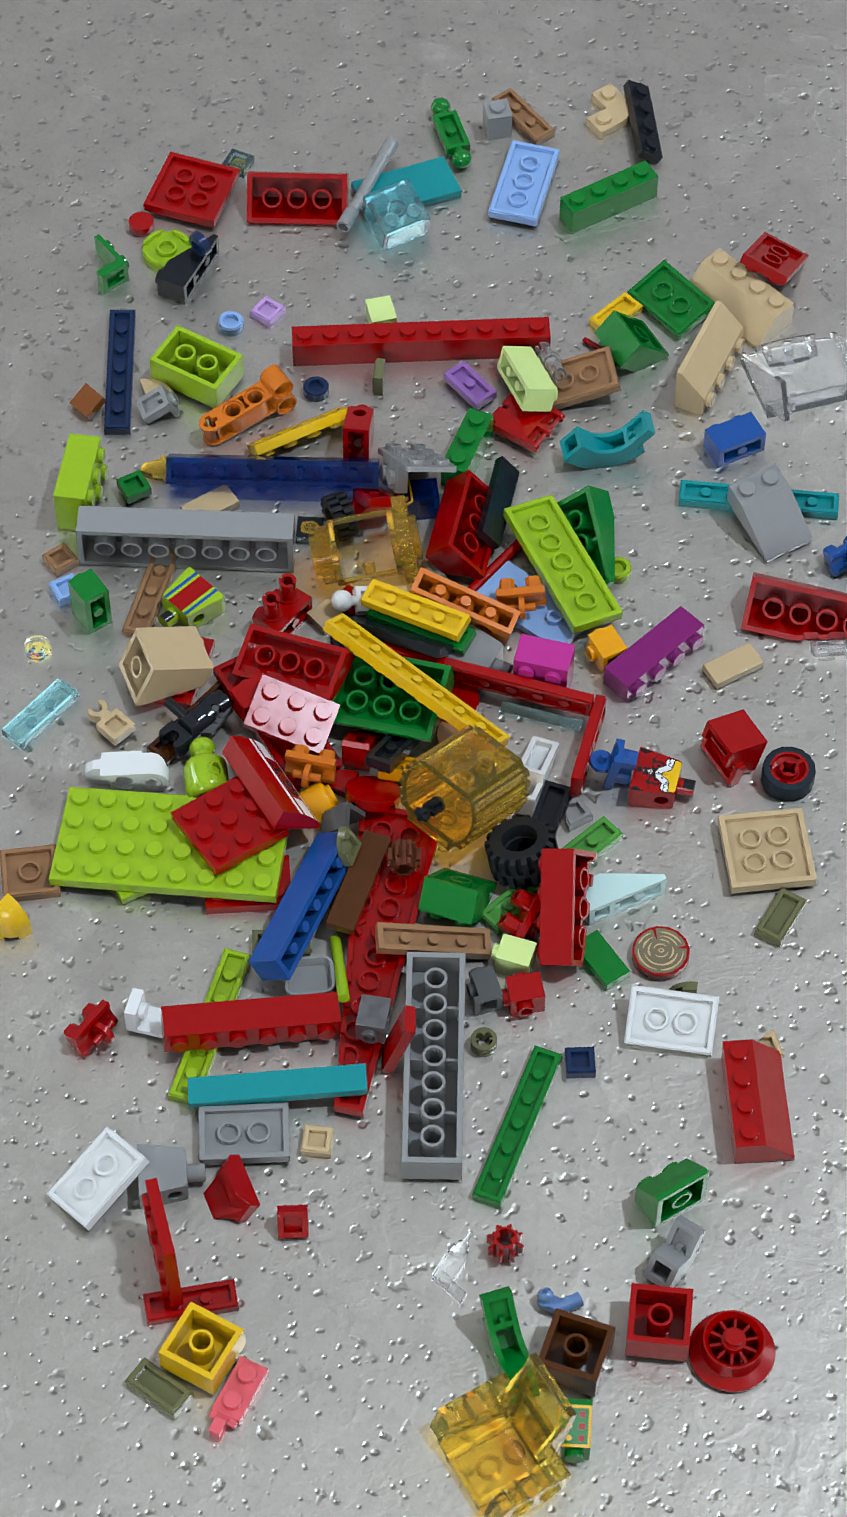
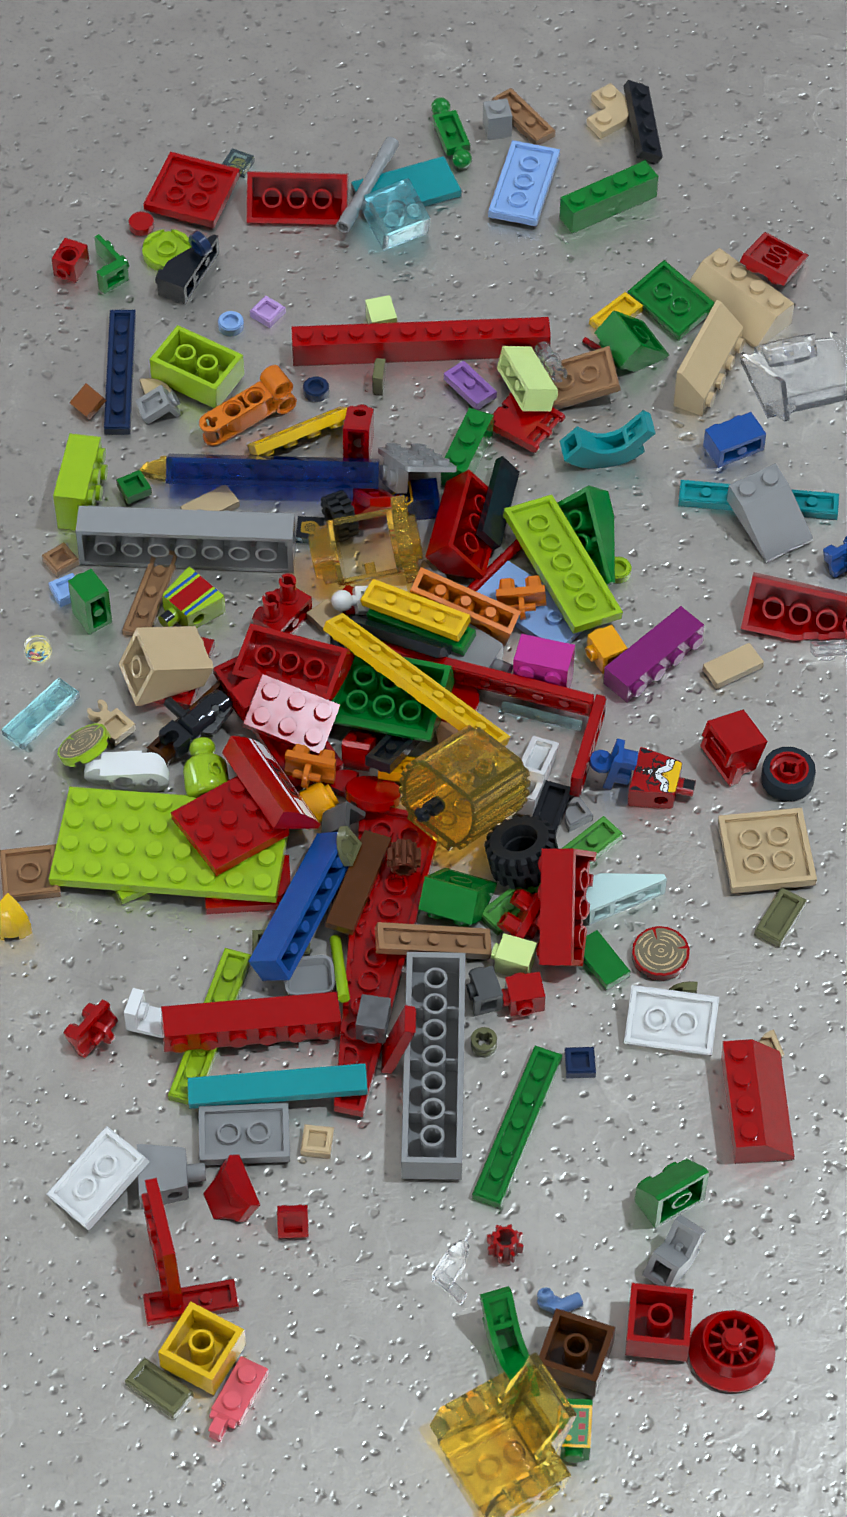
(70, 260): none -> red brick
(84, 745): none -> tile

